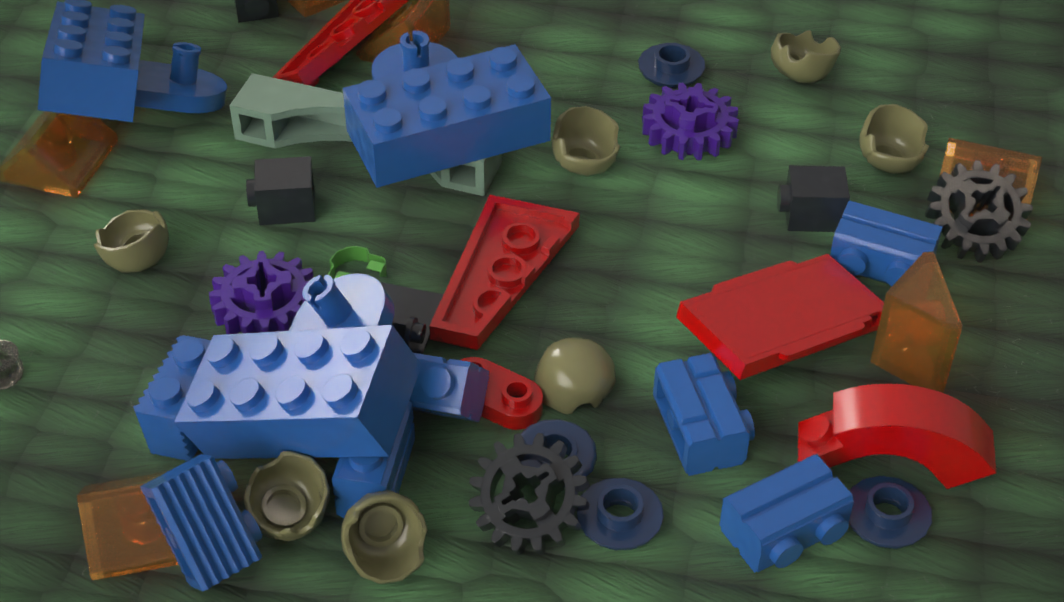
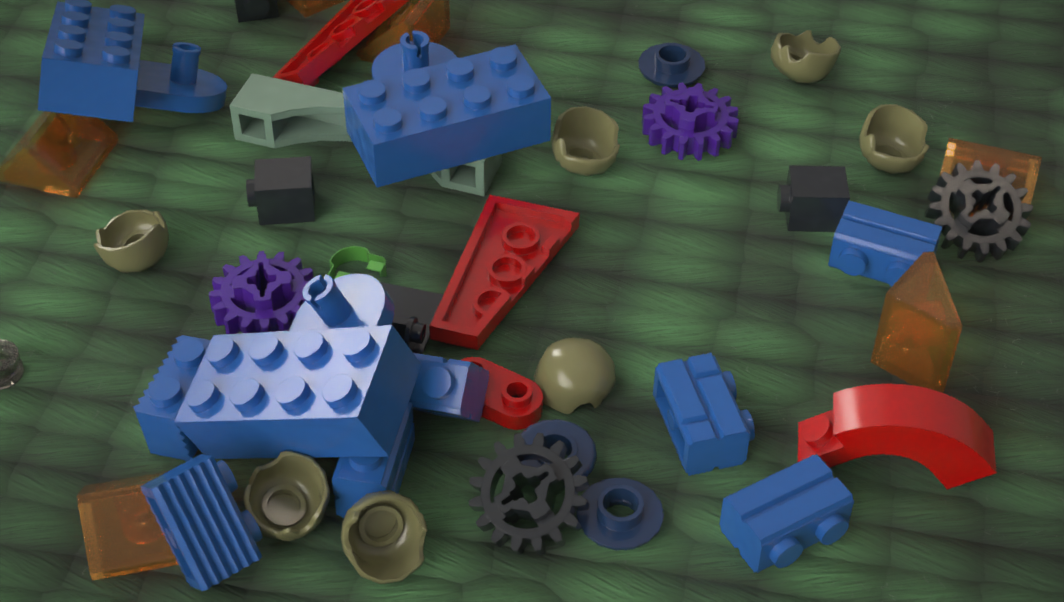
(781, 314): red piece -> none
(885, 529): dark blue piece -> none

